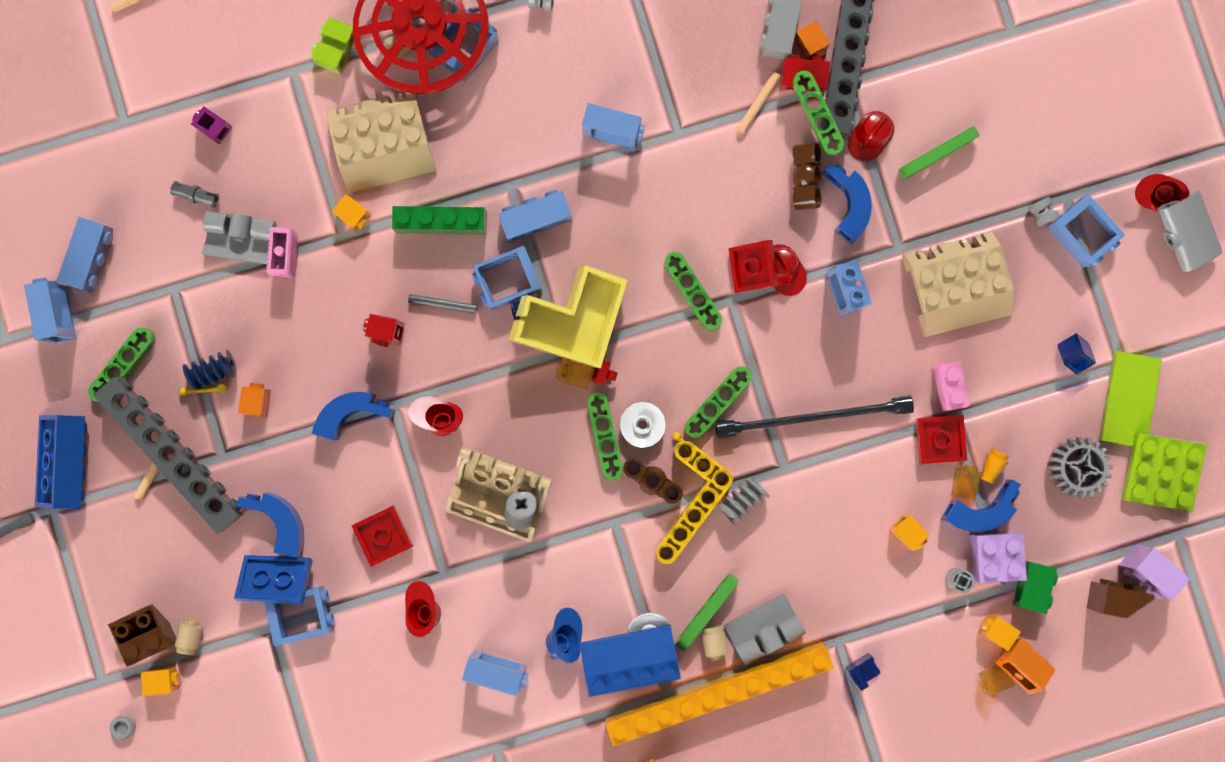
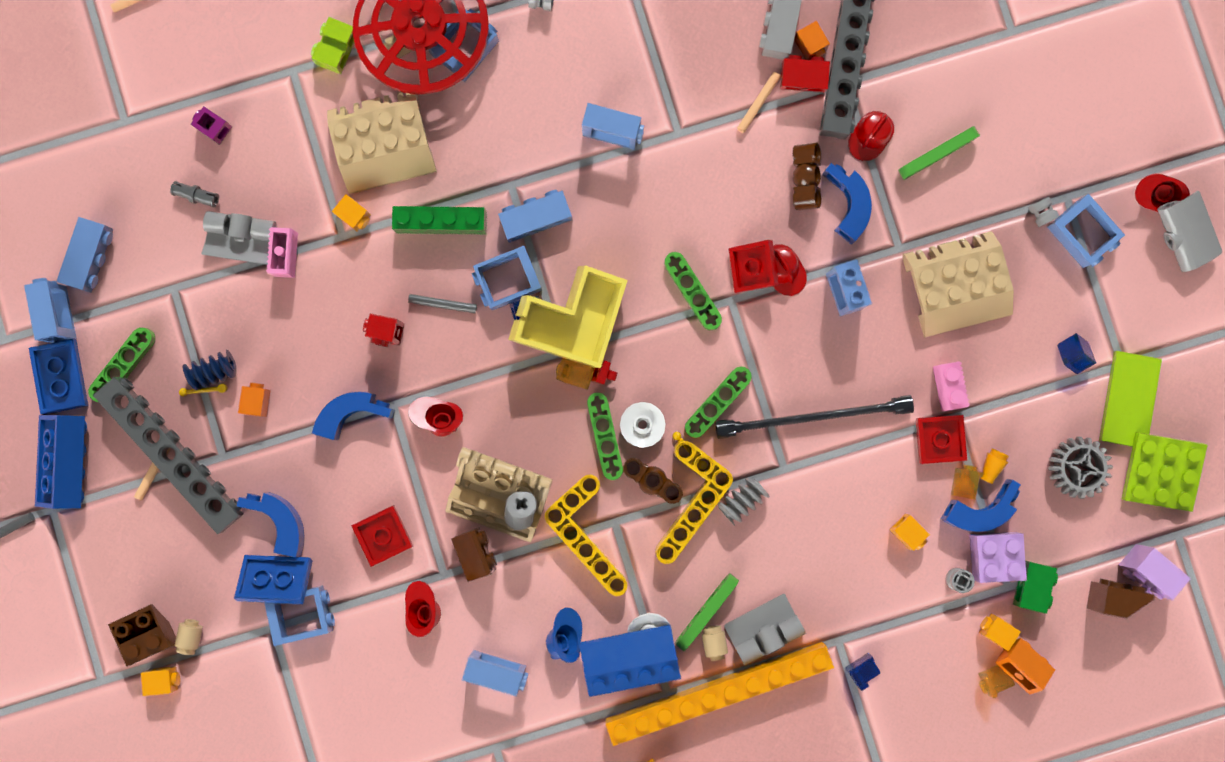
(58, 376): none -> blue tile
(122, 727): light grey tile -> none
(474, 554): none -> reddish brown slope
(582, 538): none -> yellow beam
(814, 114): bright green beam -> none

